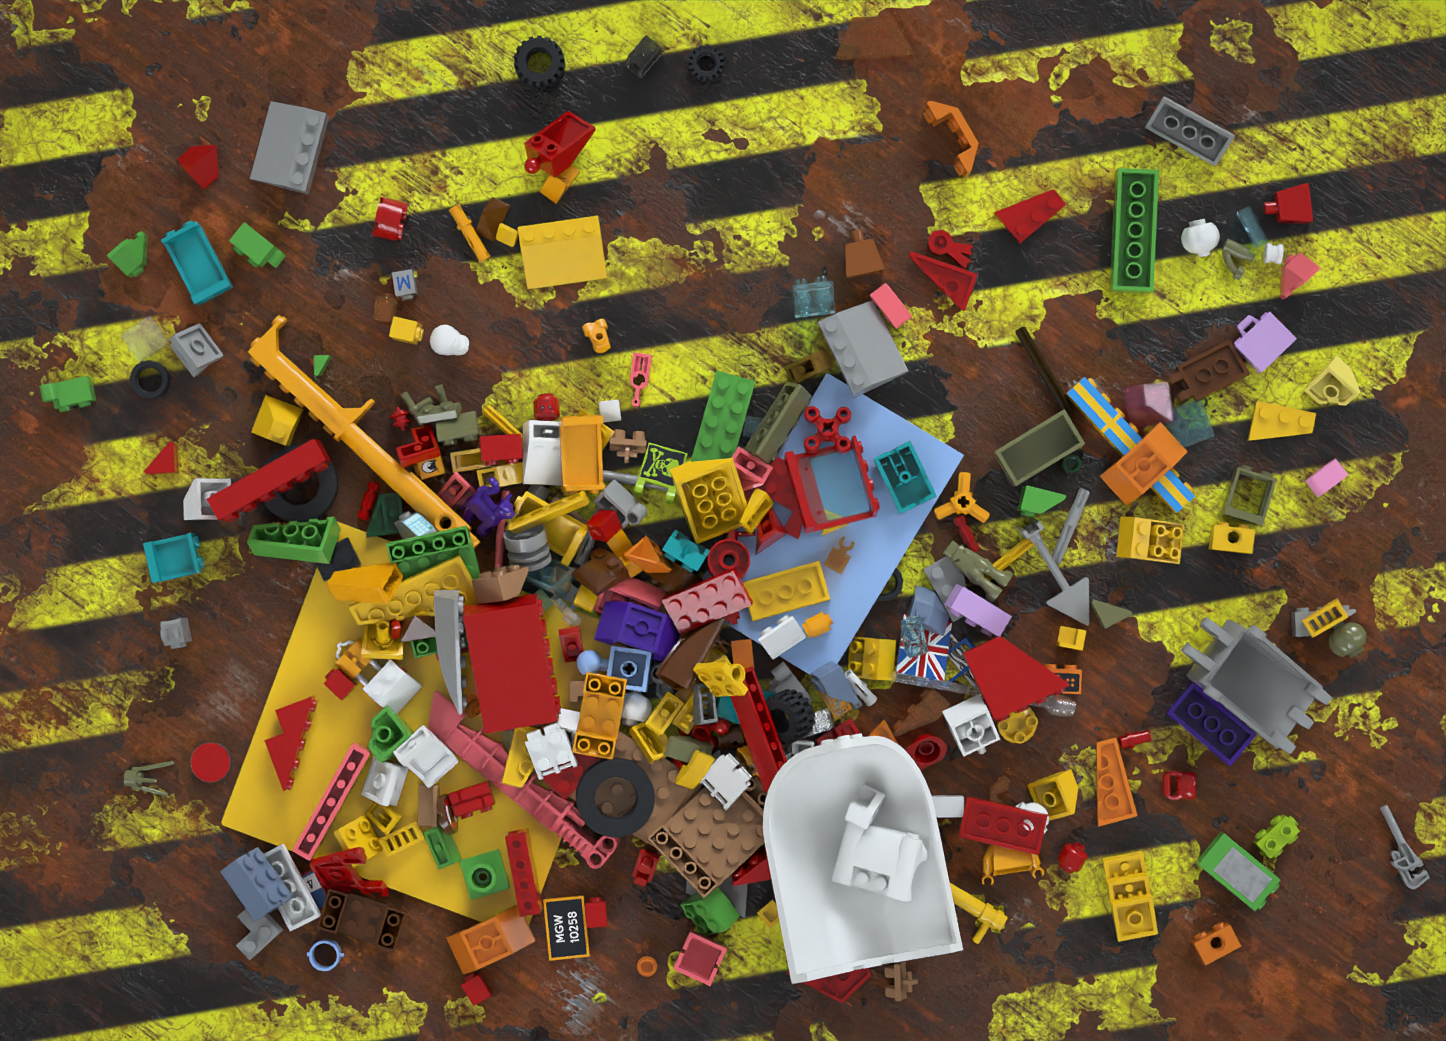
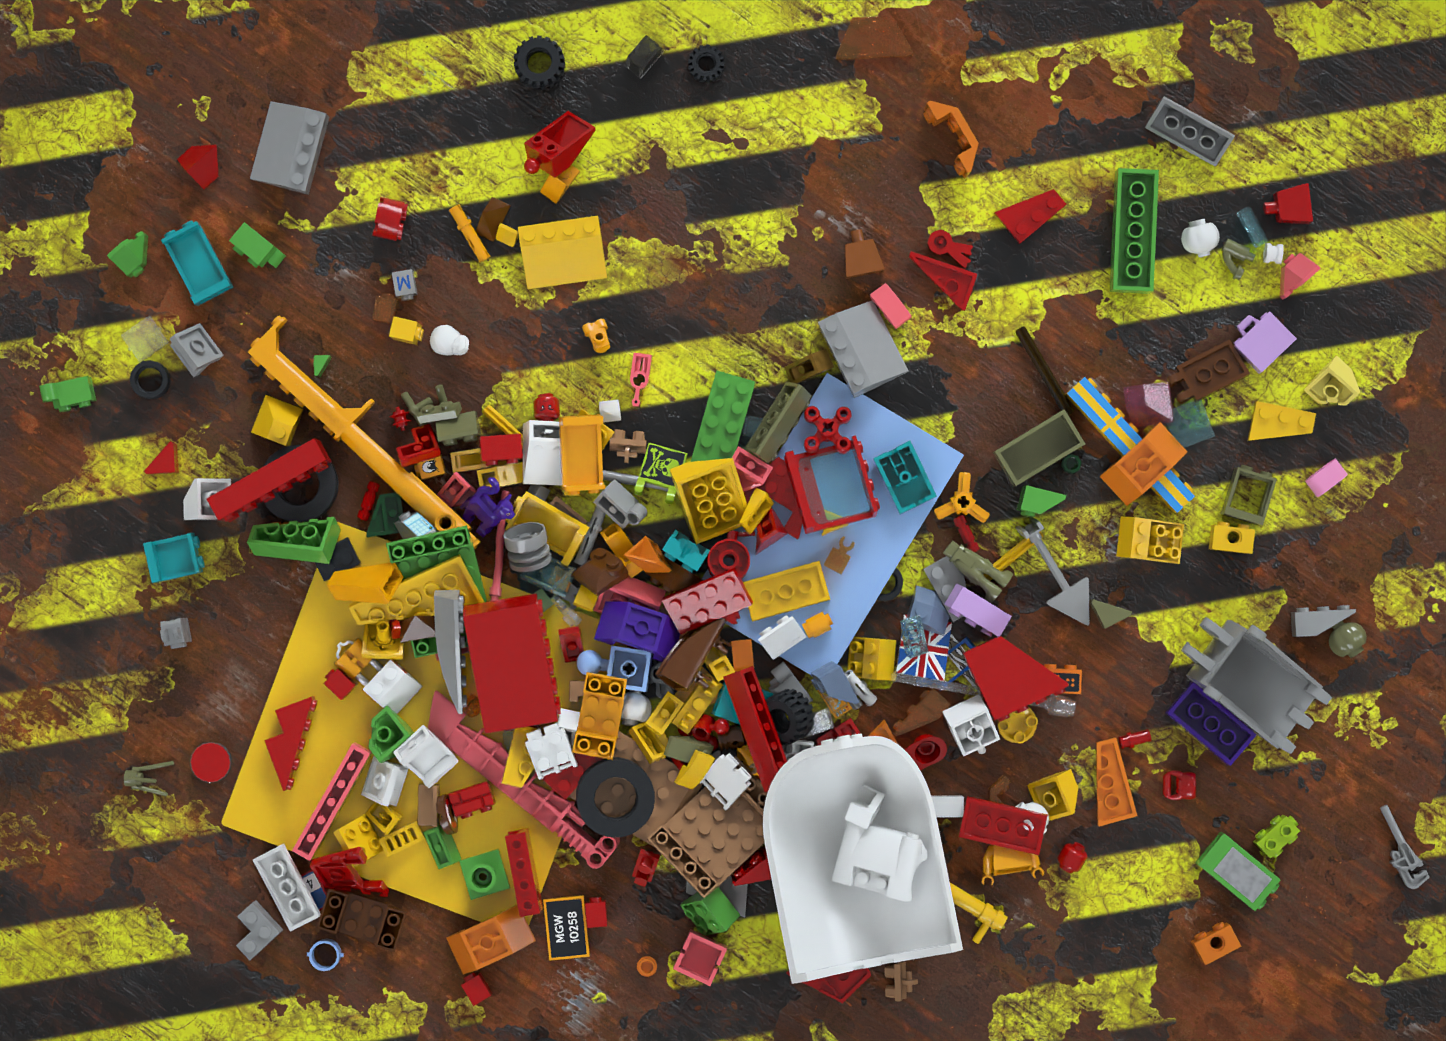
(256, 884): sand blue piece -> none
(500, 584): medium nougat slope -> none
(548, 512): yellow slope -> none
(604, 525): red brick -> none
(698, 710): dark grey slope -> none
(722, 678): yellow plate -> none
(769, 913): yellow panel -> none
(813, 298): clear light blue plate -> none
(1070, 525): light grey axle -> none
(1071, 638): yellow panel -> none
(1130, 896): yellow slope -> none
(1328, 607): yellow slope -> none

